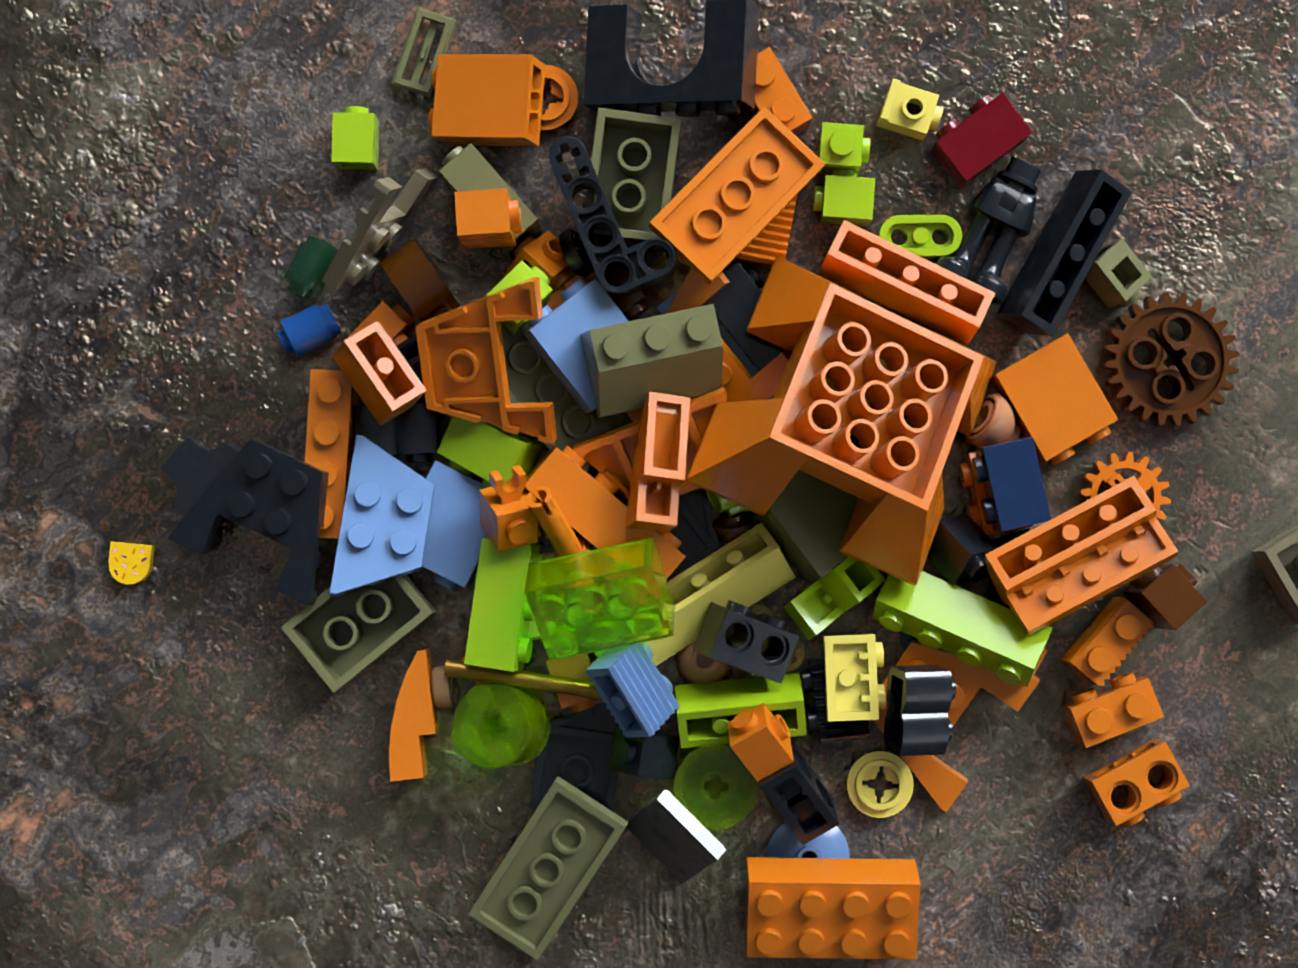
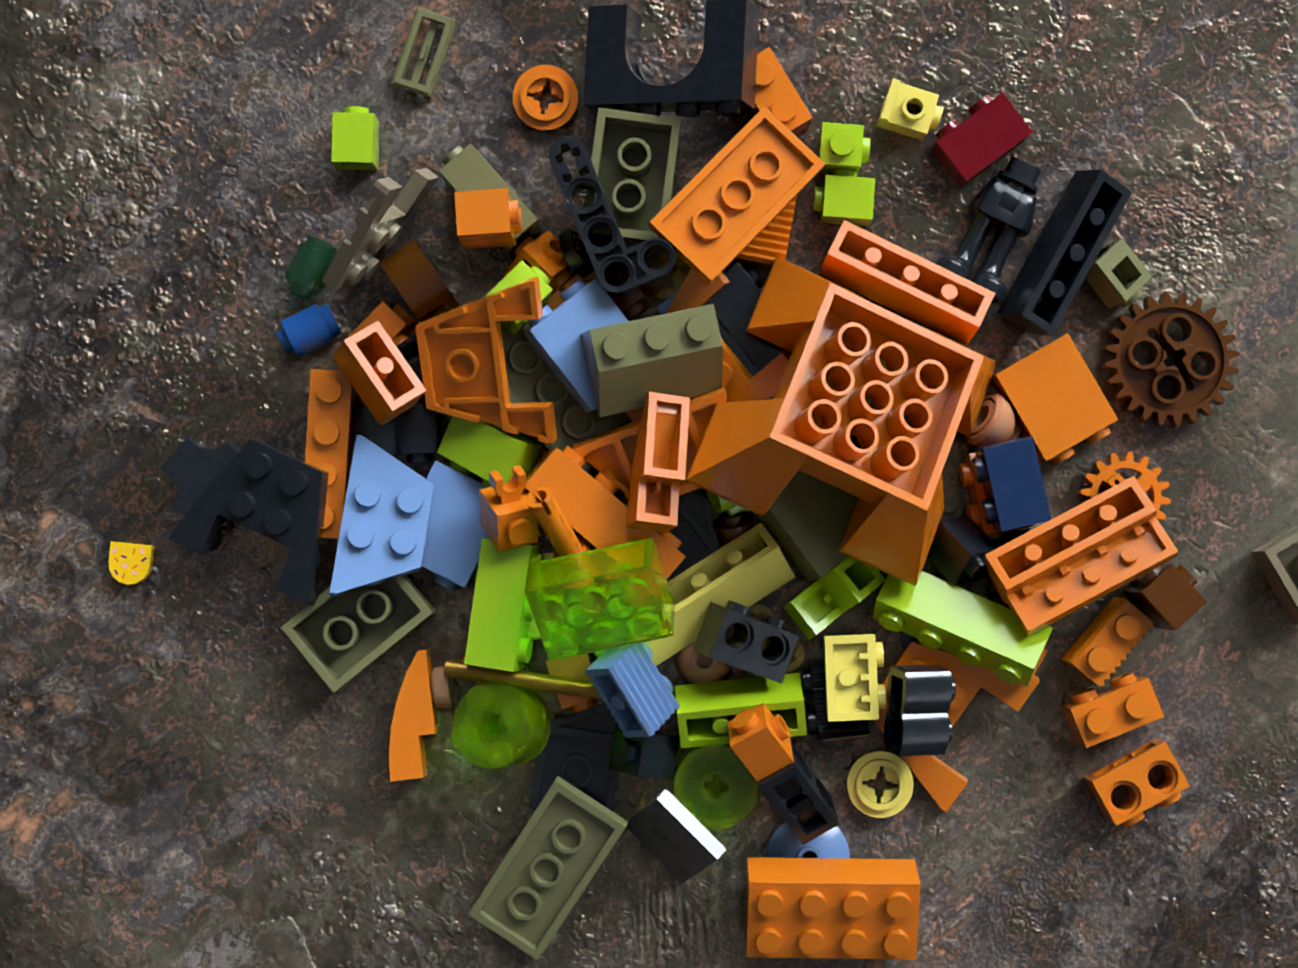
(487, 99): orange brick -> none
(919, 231): lime plate -> none

